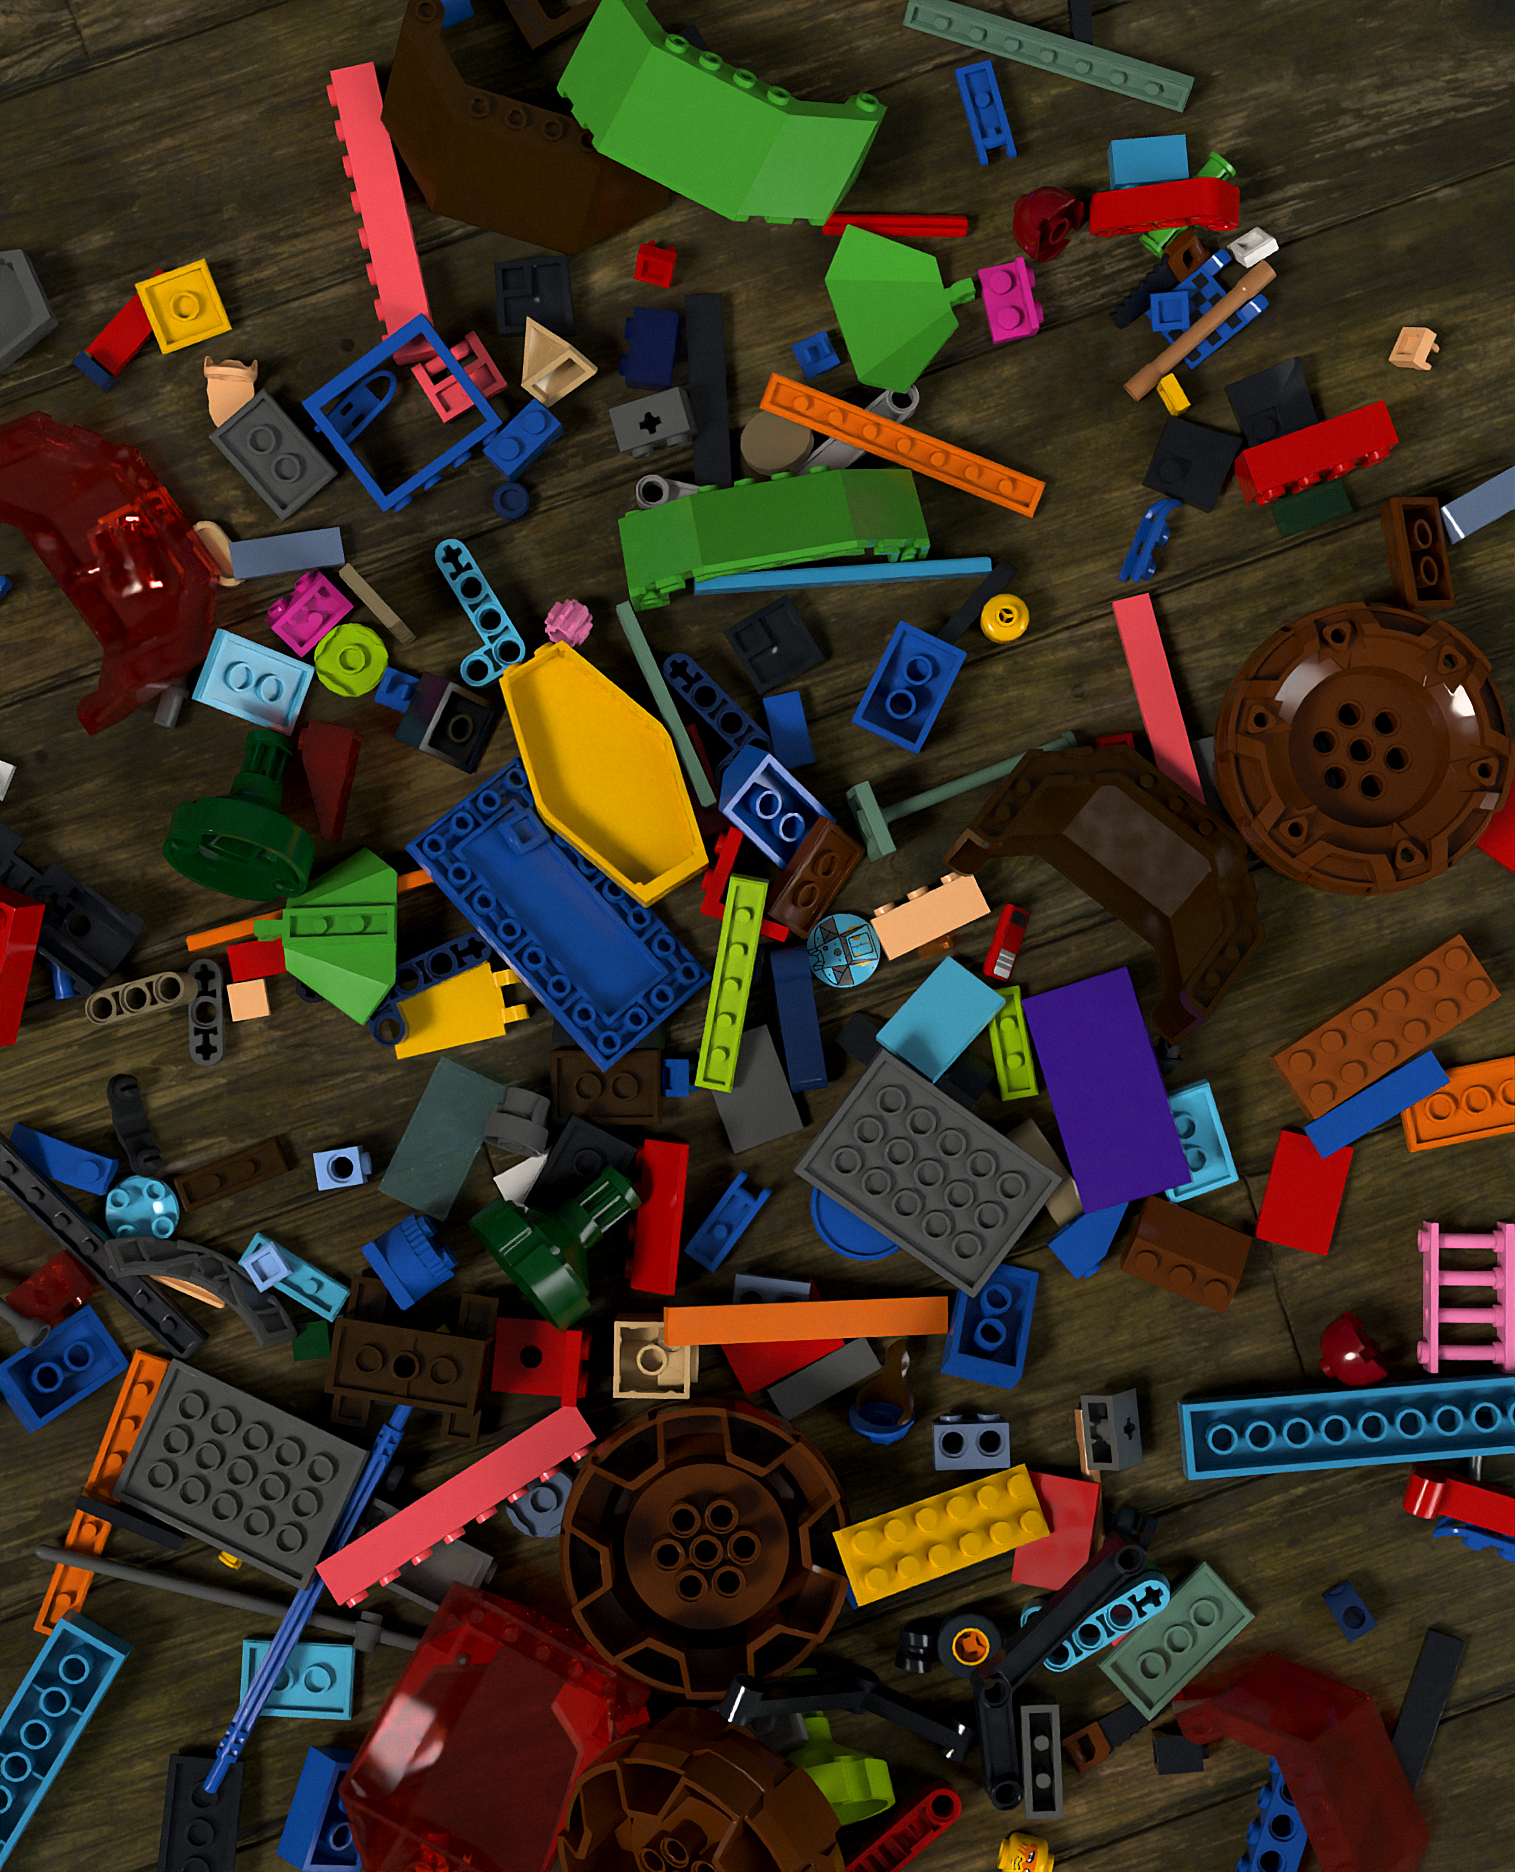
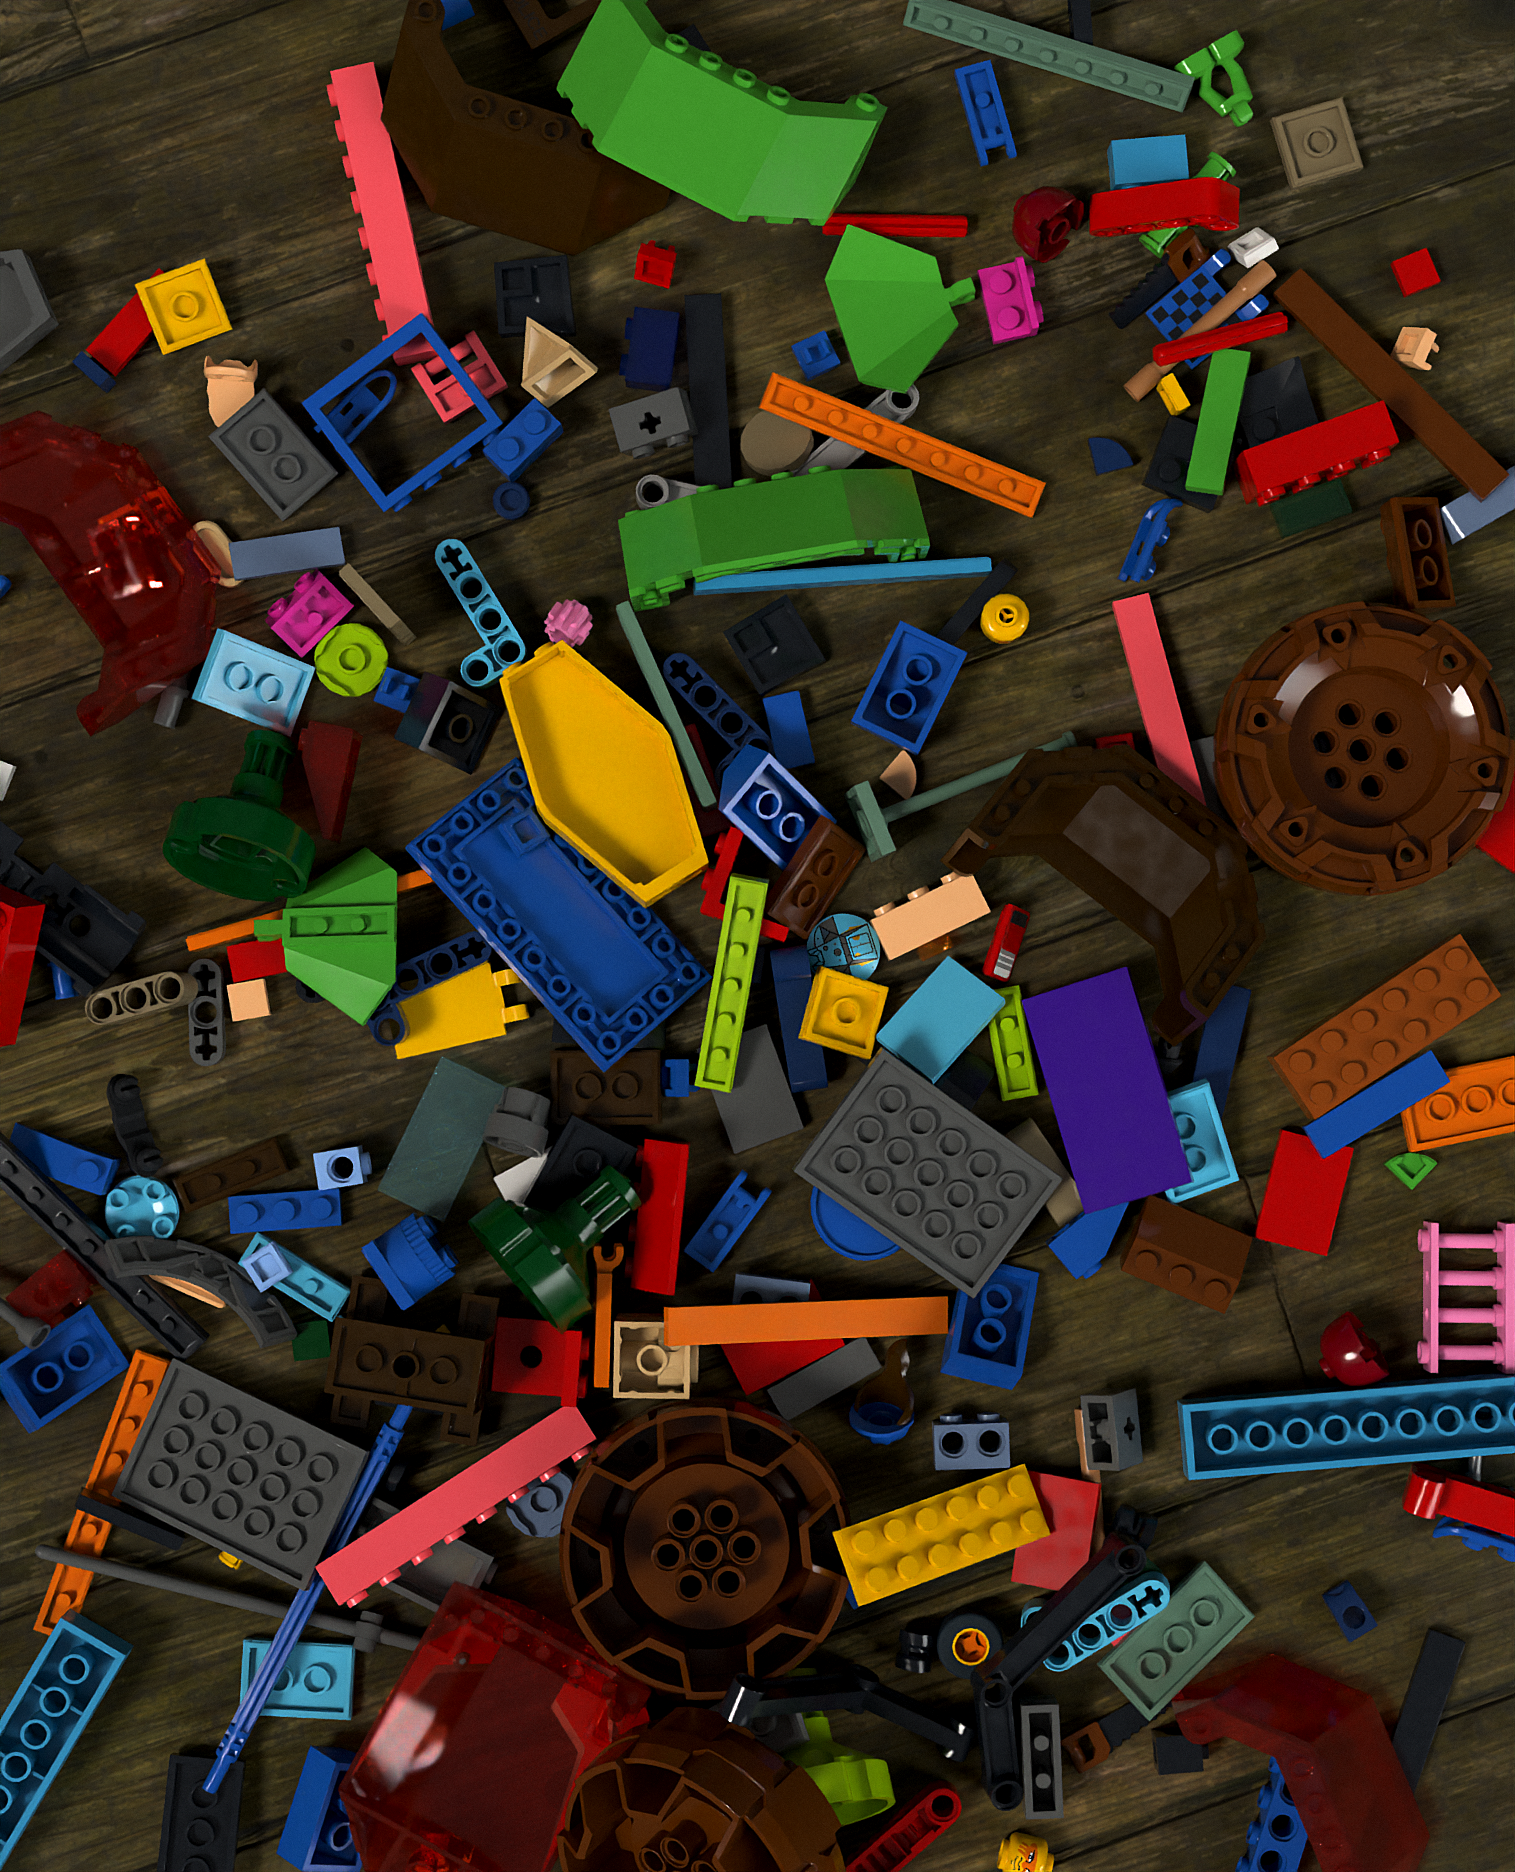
(285, 1210): none -> blue plate
(602, 1312): none -> orange tile
(843, 1012): none -> yellow tile
(901, 775): none -> light nougat tile
(1108, 456): none -> dark blue tile
(1169, 310): blue tile -> none
(1201, 65): none -> bright green piece
(1218, 421): none -> bright green tile
(1220, 339): none -> red axle
(1220, 1044): none -> dark blue tile
(1316, 144): none -> dark tan tile
(1391, 383): none -> reddish brown tile
(1410, 1167): none -> bright green tile
(1415, 272): none -> red tile

